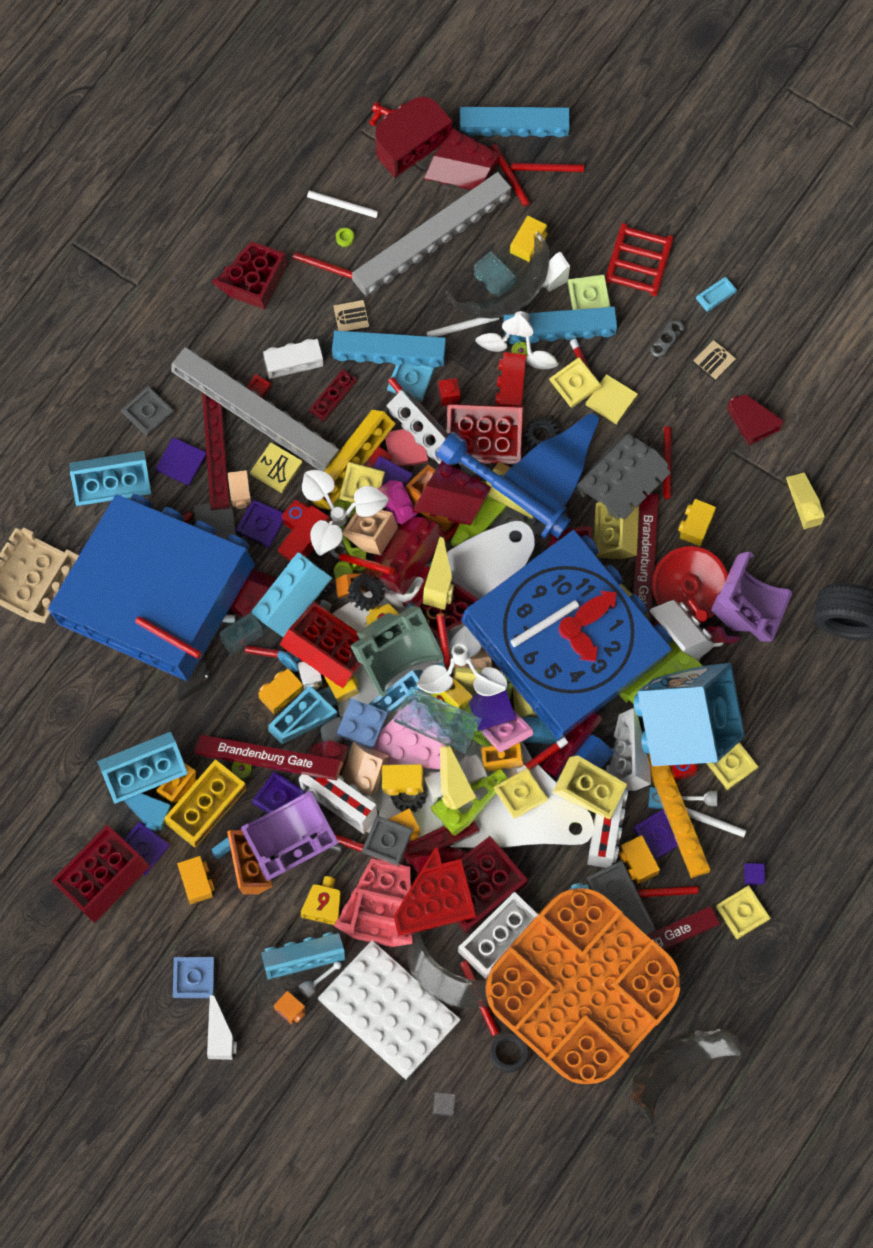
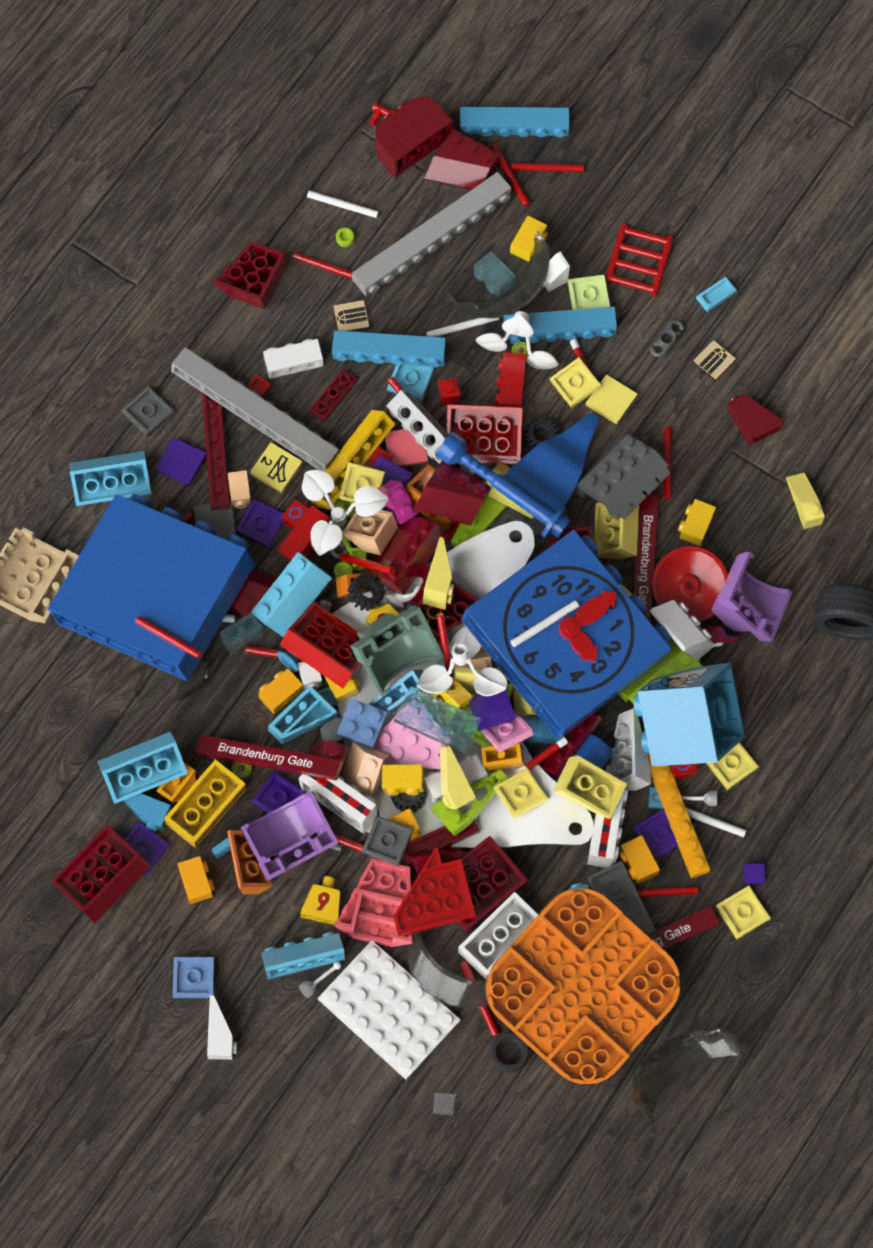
(290, 1008): orange brick -> none
(700, 613): red piece -> none

